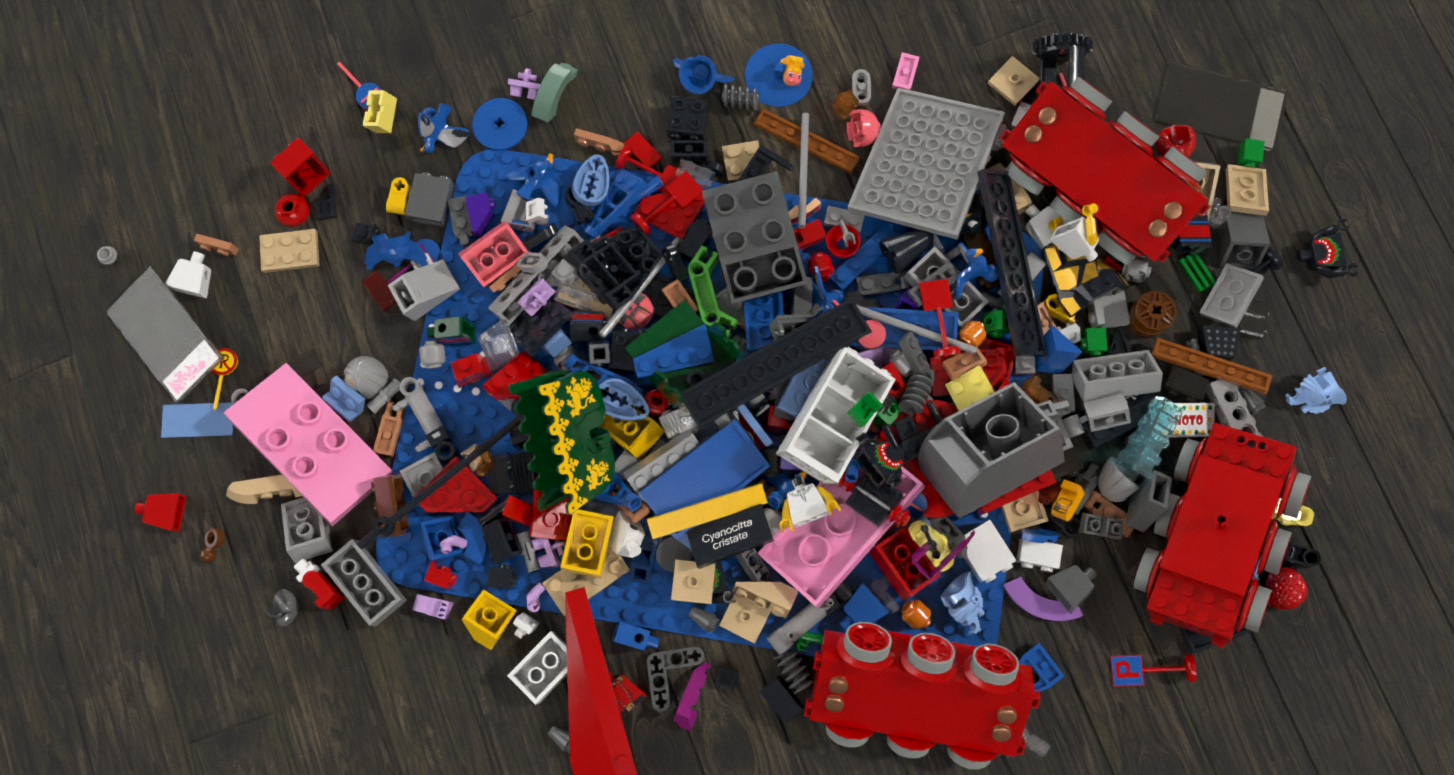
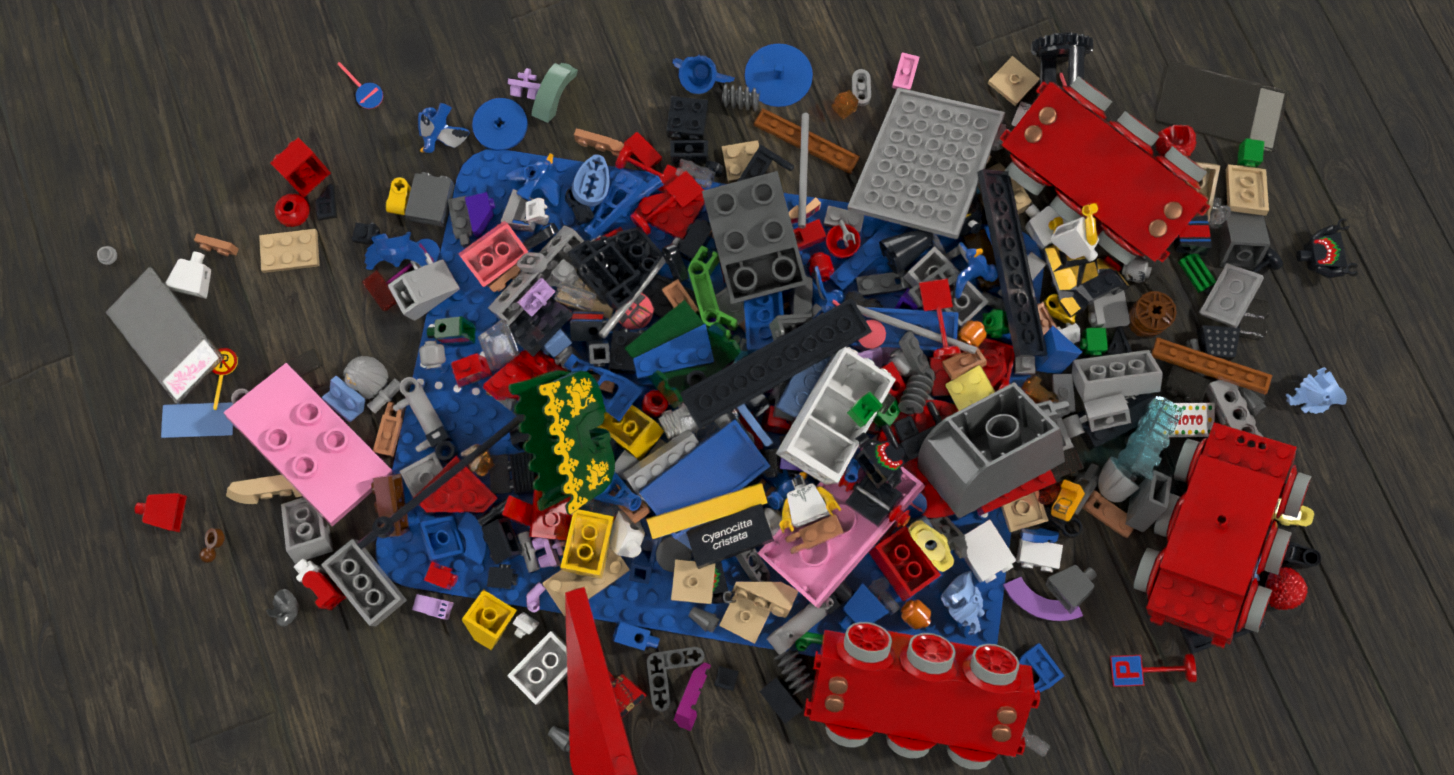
(380, 111): light yellow brick -> none
(446, 544): lavender arm -> none
(540, 362): none -> red hinge
(632, 396): medium blue piece -> none
(793, 70): animal -> none
(816, 534): none -> nougat hinge
(862, 128): coral cylinder -> none
(924, 548): magenta piece -> none
(936, 554): black hinge -> none
(1101, 526): dark grey slope -> none

